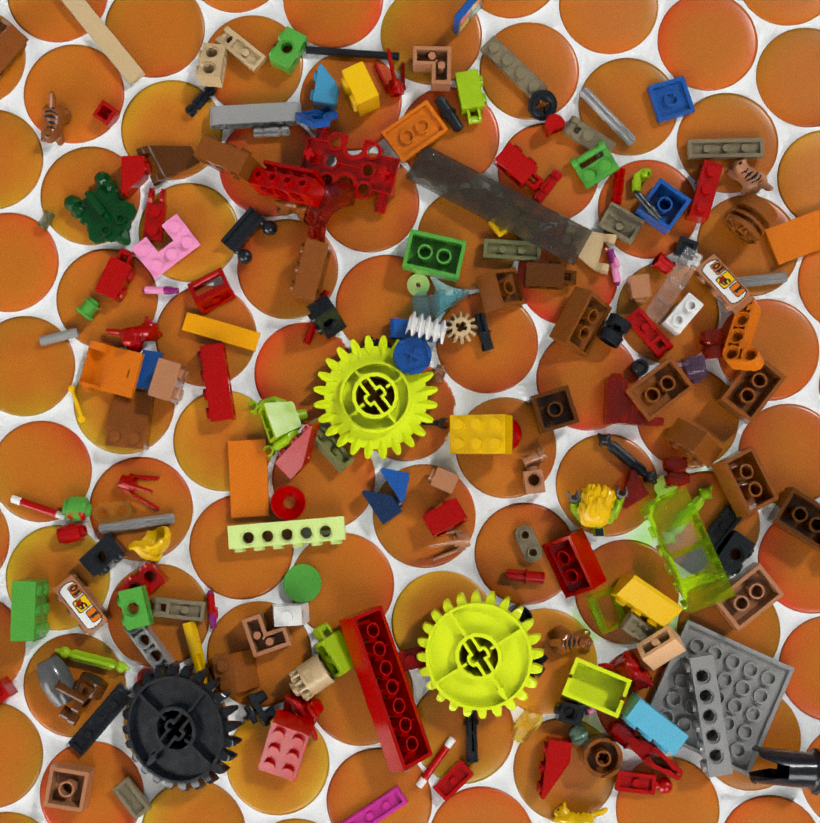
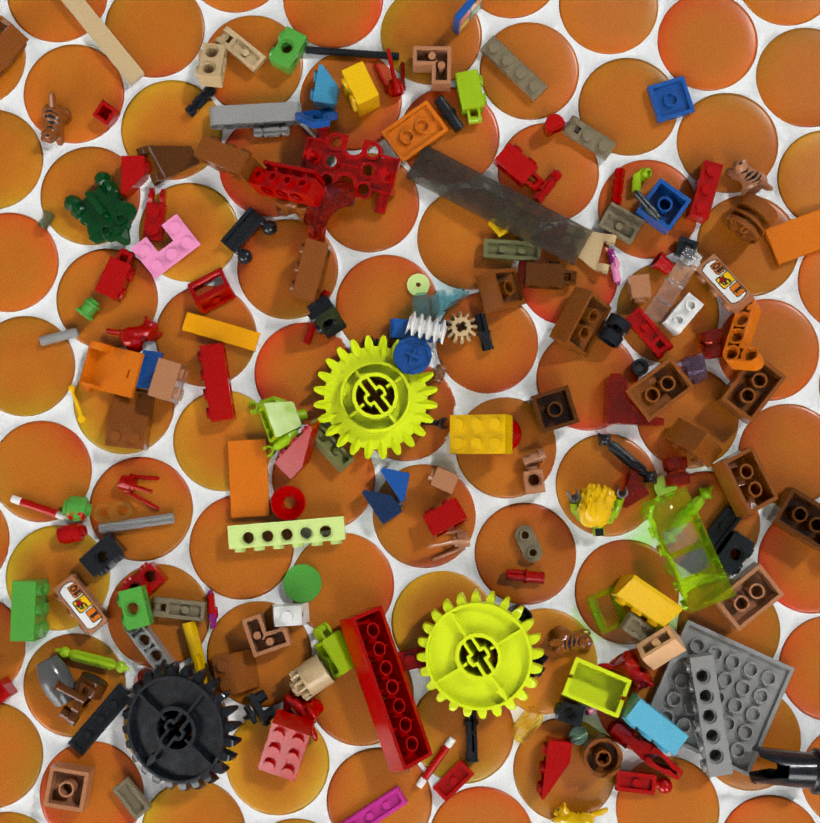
(152, 544): yellow hair -> none
(167, 290): piece -> none
(434, 255): bright green brick -> none
(545, 96): black gear -> none
(574, 563): red slope -> none
(597, 170): bright green plate -> none
(611, 120): light grey axle -> none
(725, 148): dark tan plate -> none
(764, 279): light grey axle -> none

